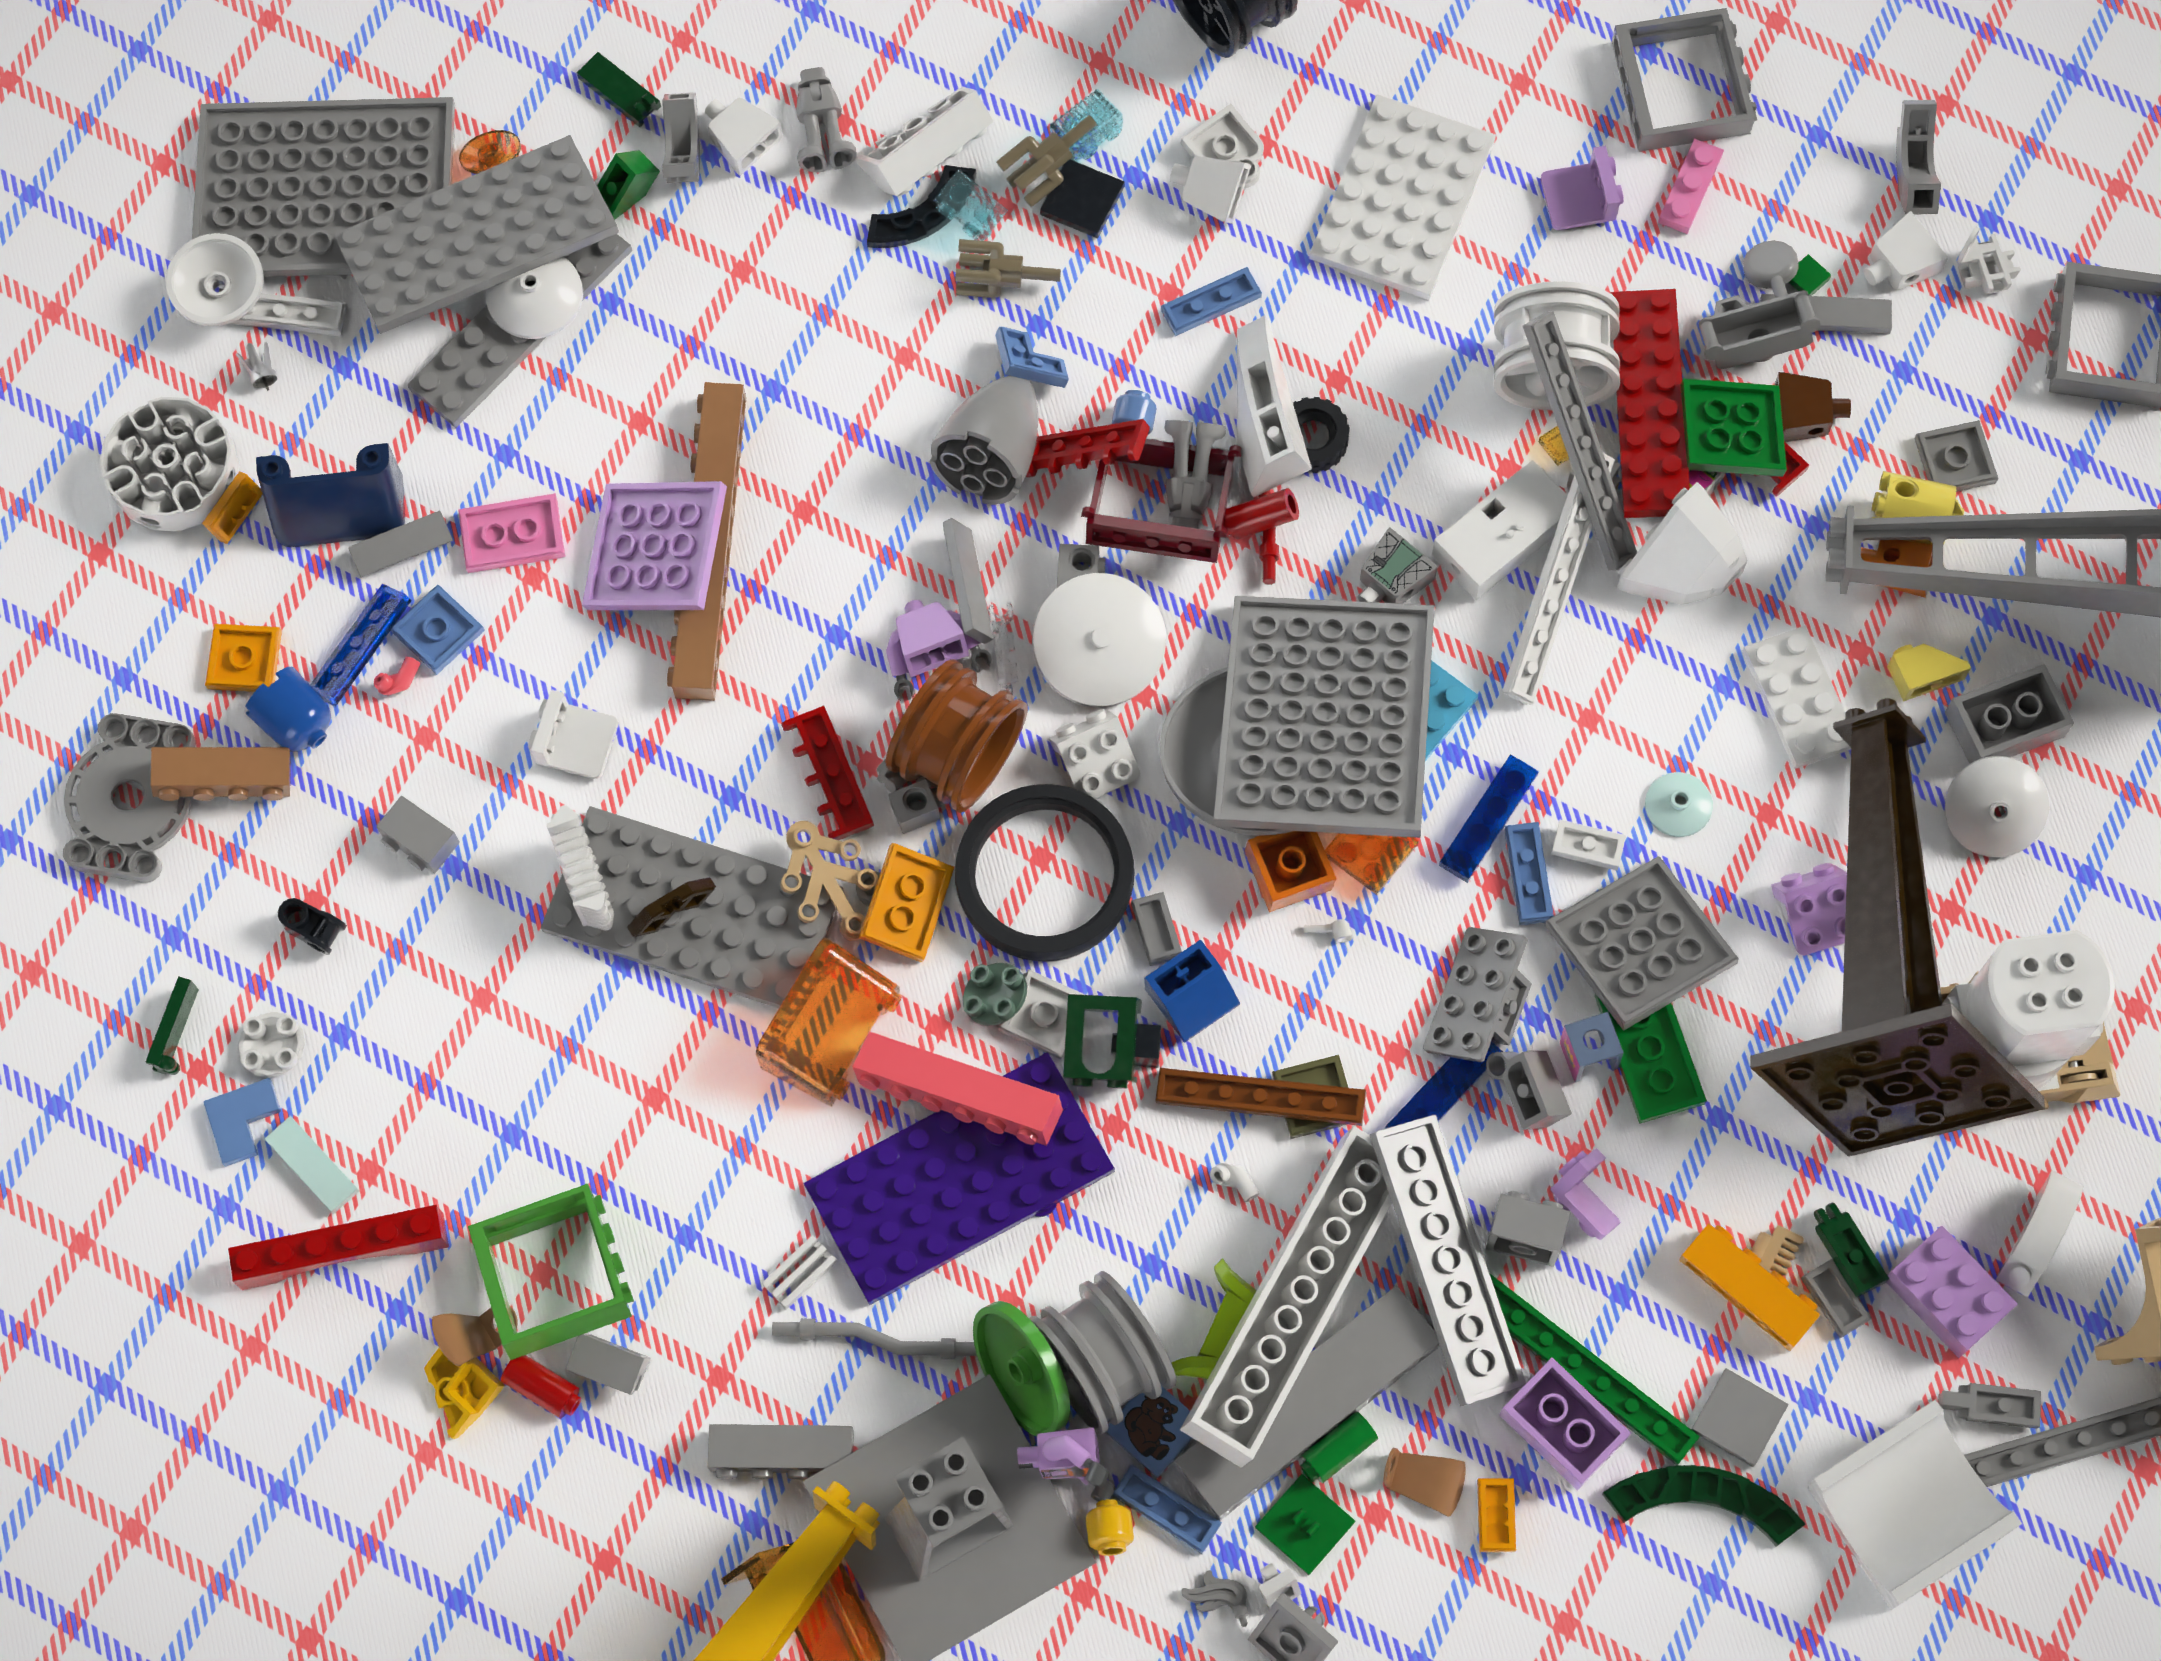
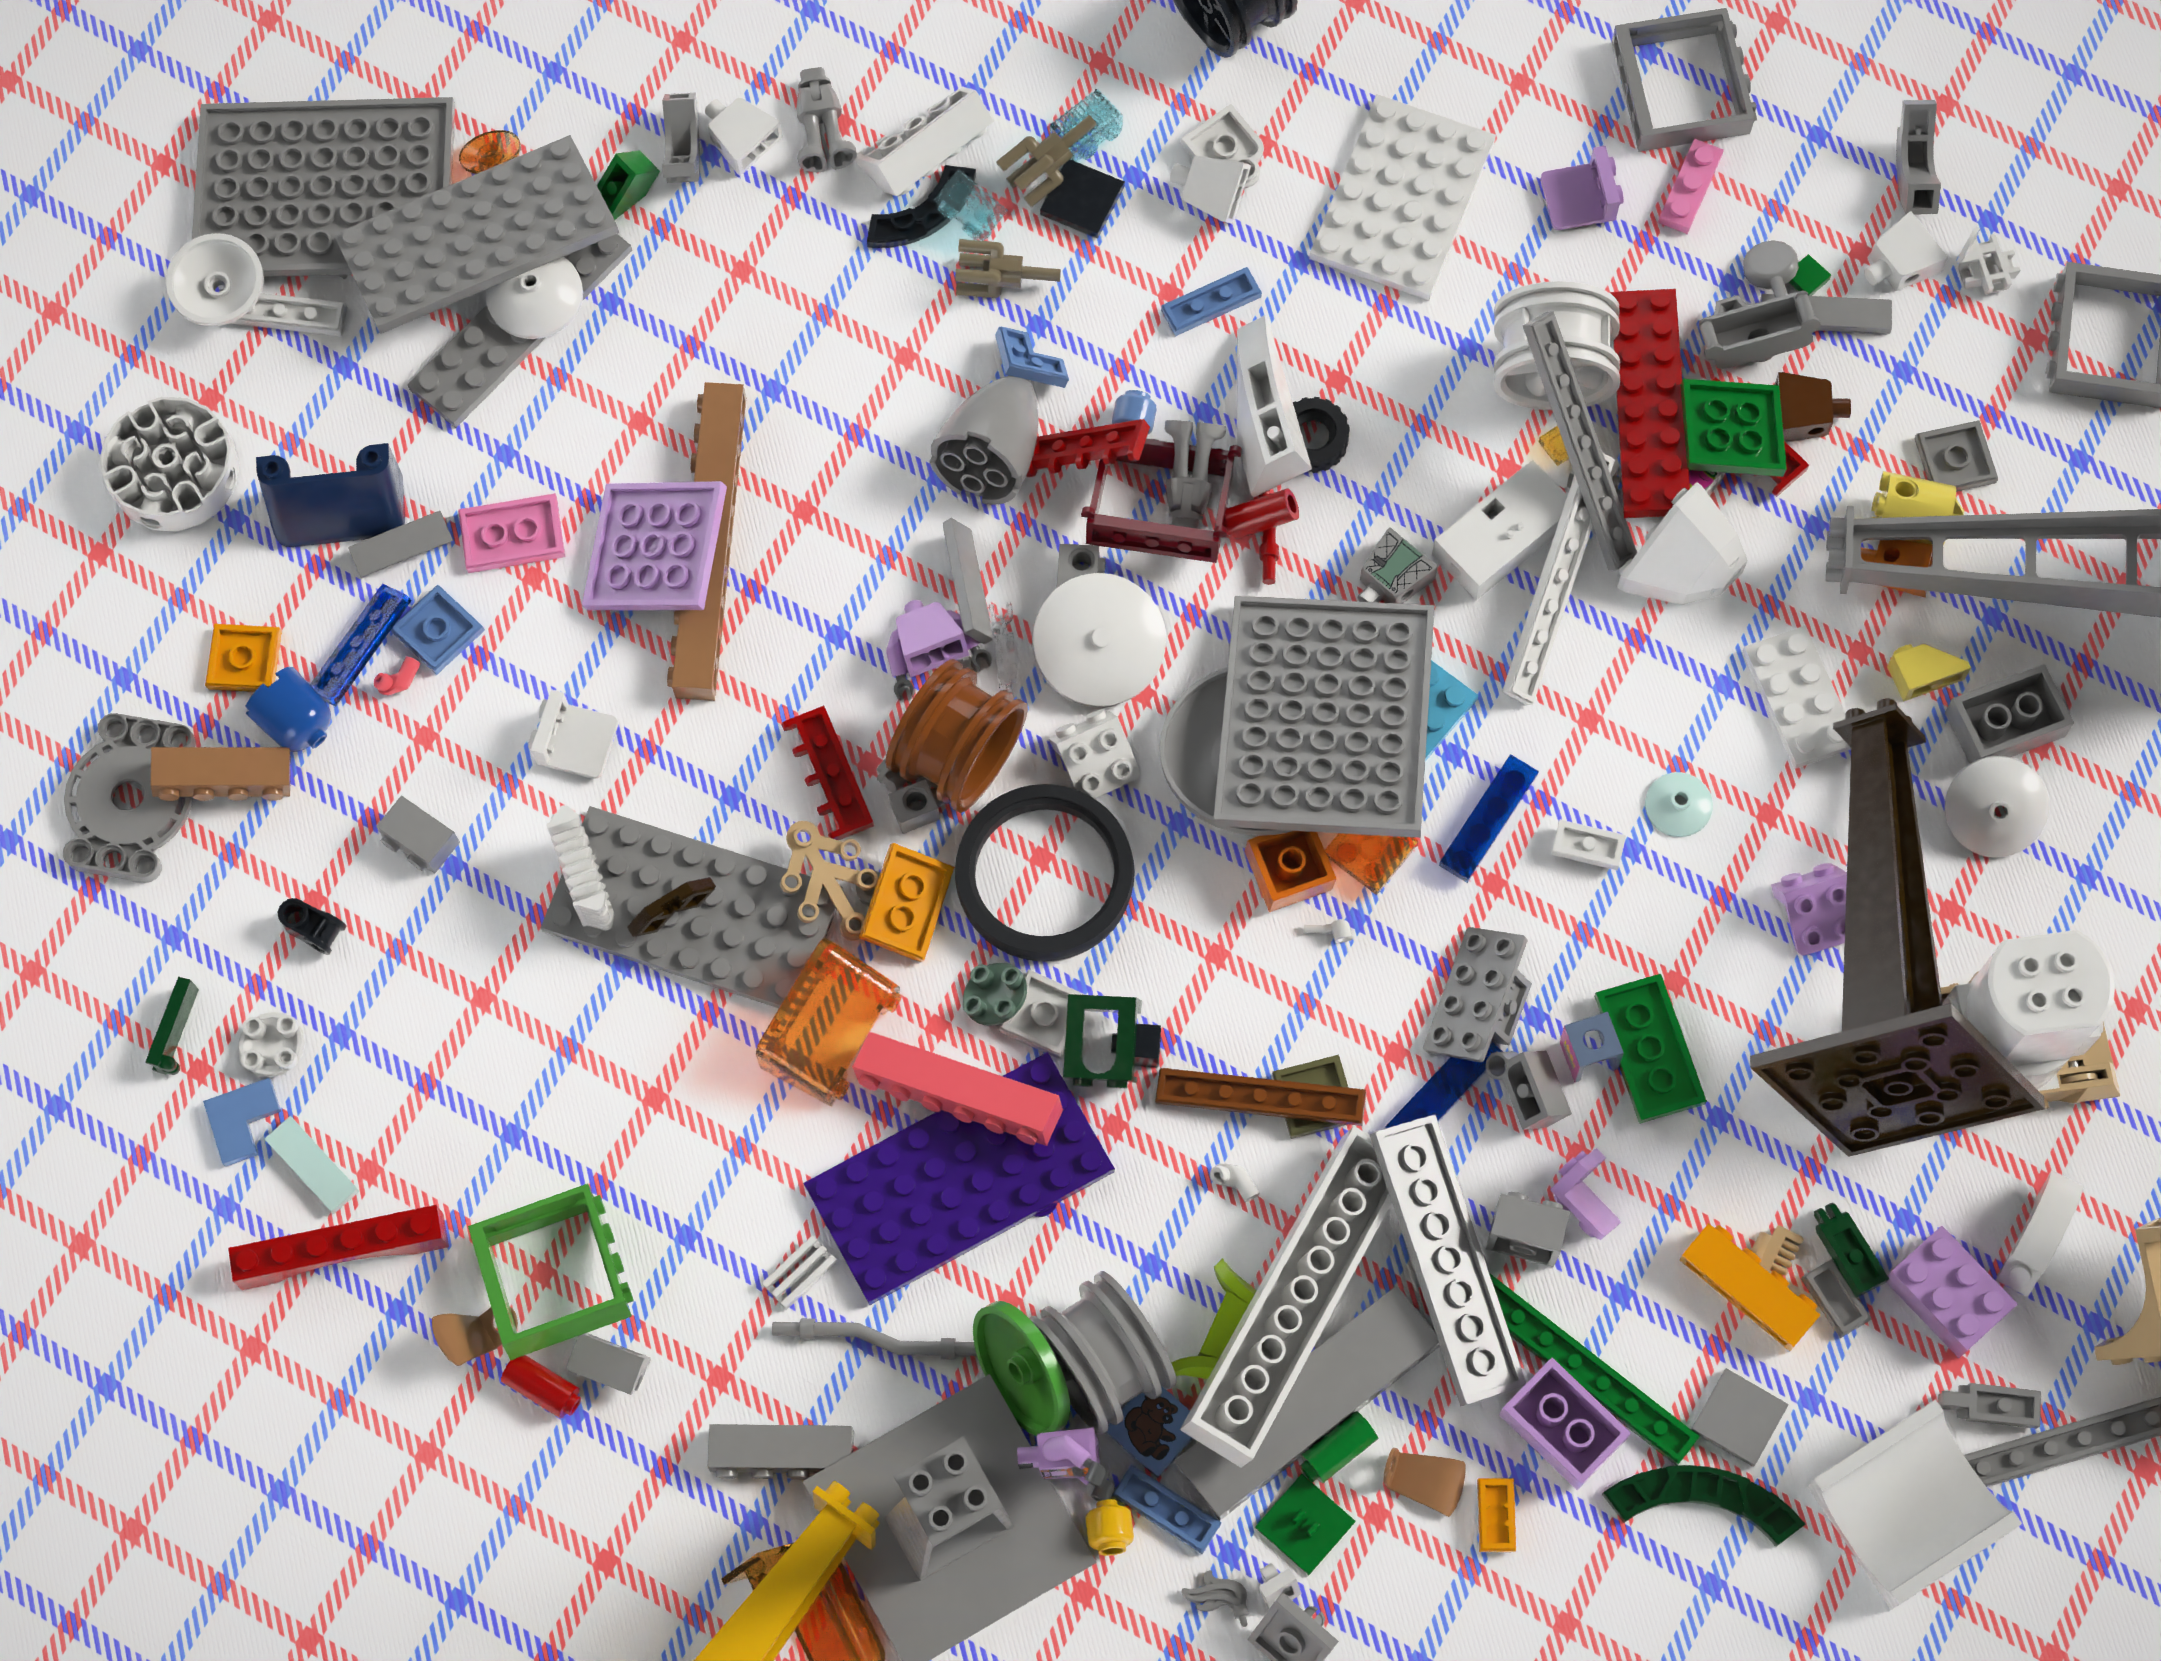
(233, 507): light orange plate -> none
(261, 373): flat silver piece -> none
(461, 1390): yellow slope -> none
(618, 89): dark green hinge -> none
(1156, 928): light grey tile -> none
(1191, 991): blue slope -> none
(1528, 873): medium blue tile -> none
(1641, 942): light grey tile -> none

